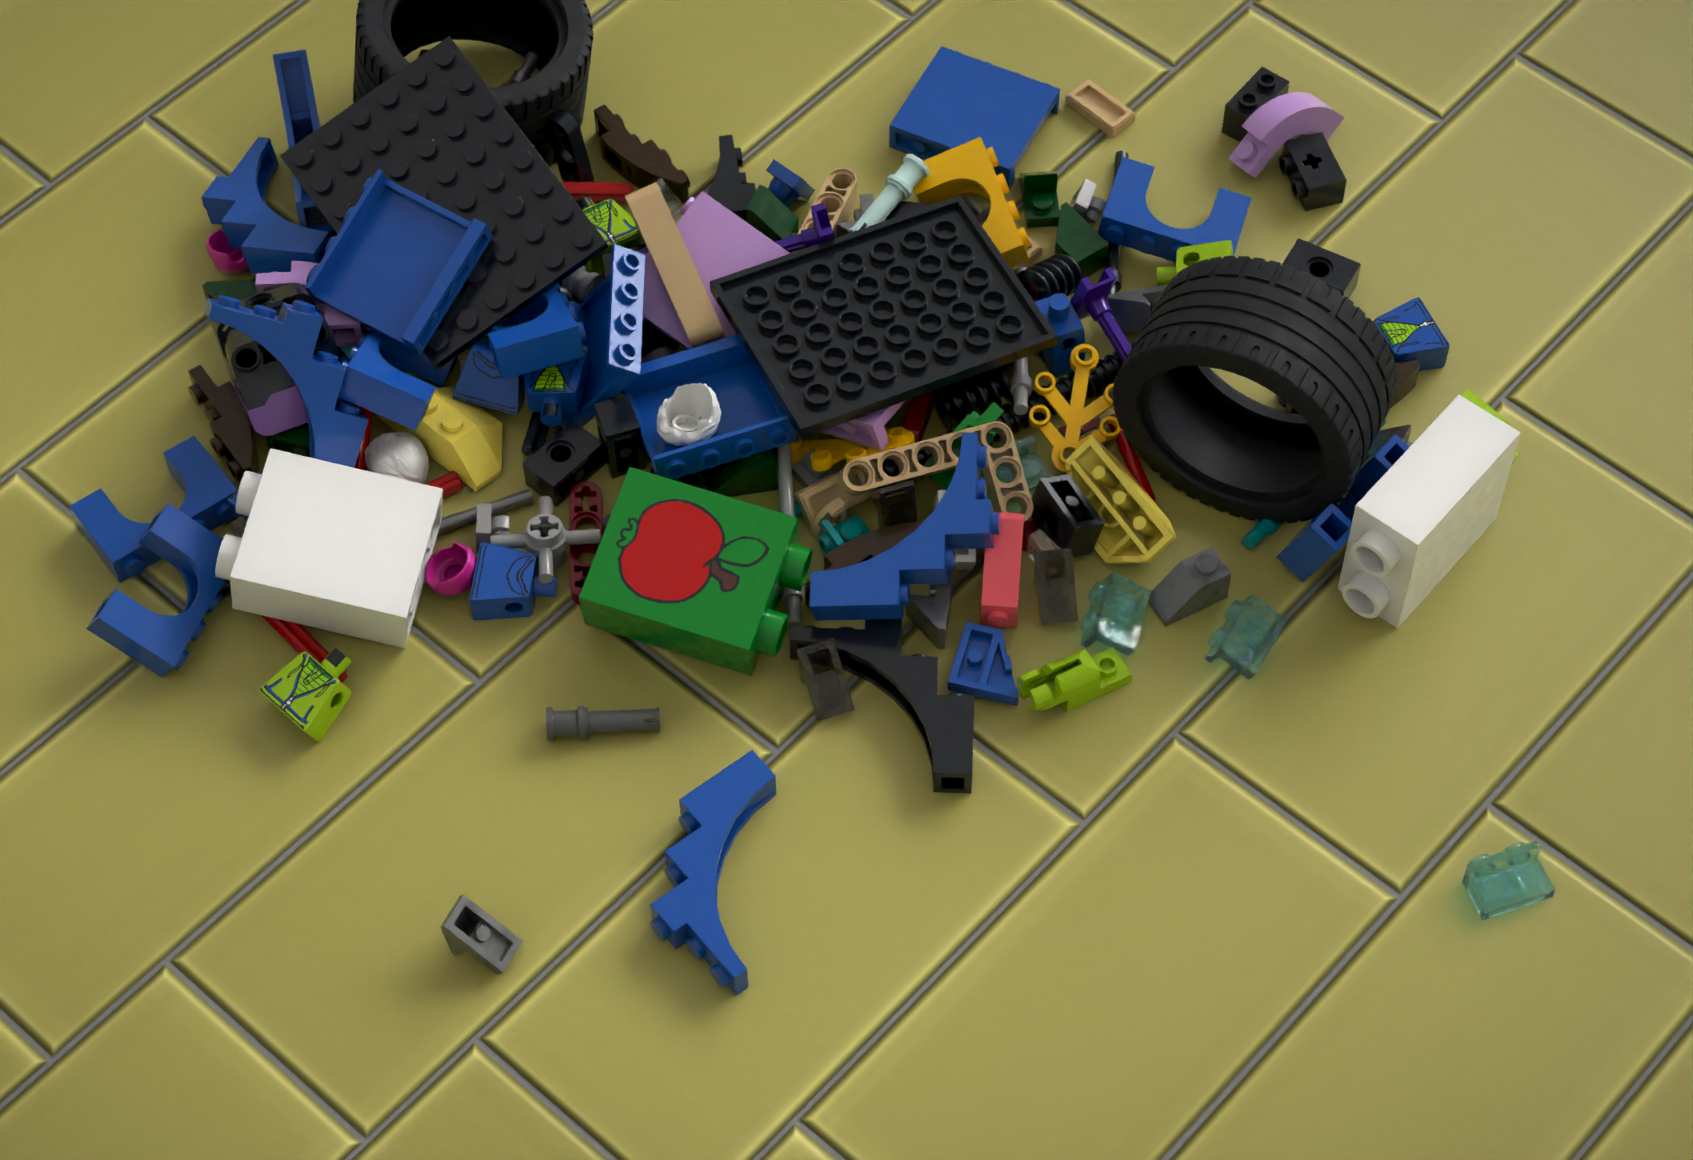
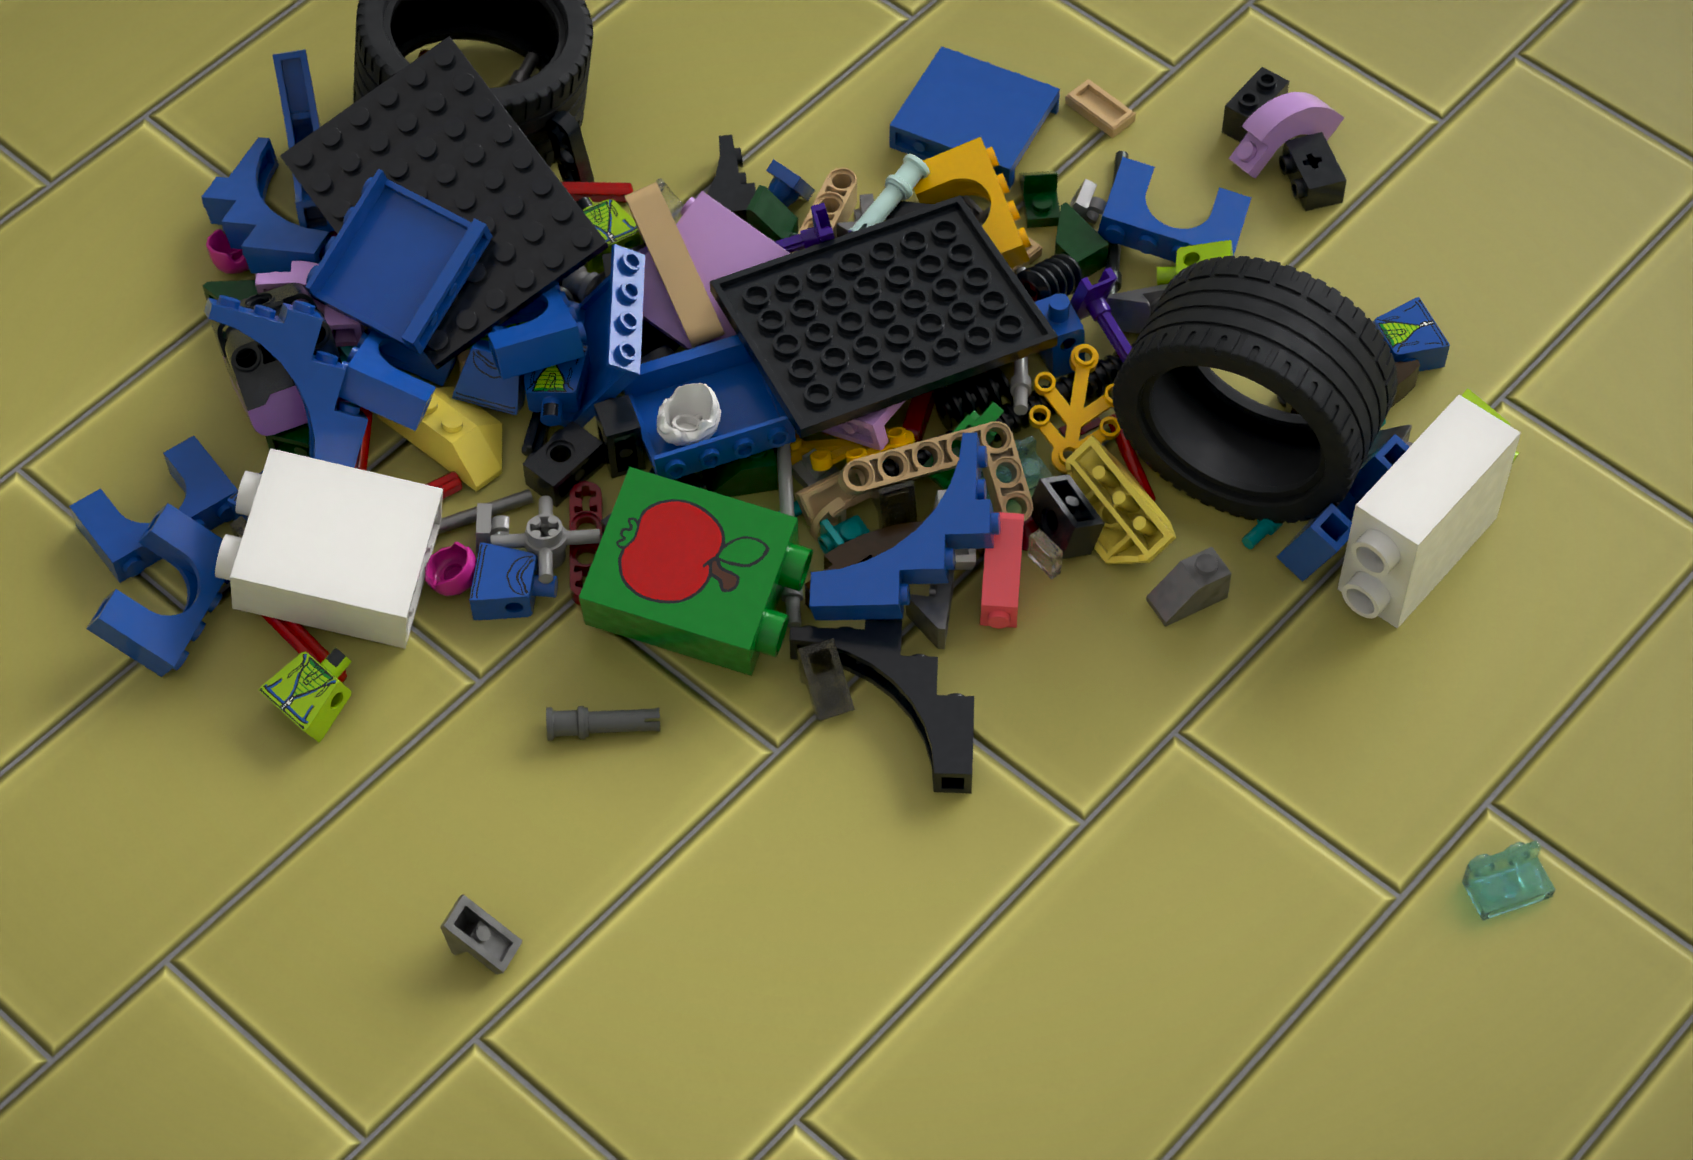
(227, 421): dark brown slope -> none
(398, 456): white hair -> none
(636, 161): dark brown slope -> none
(712, 820): blue arch -> none
(983, 666): blue wing -> none
(1055, 586): clear smoke slope -> none
(1074, 680): lime plate -> none
(1115, 613): clear light blue bracket -> none
(1246, 635): clear light blue bracket -> none
(1325, 265): black brick -> none

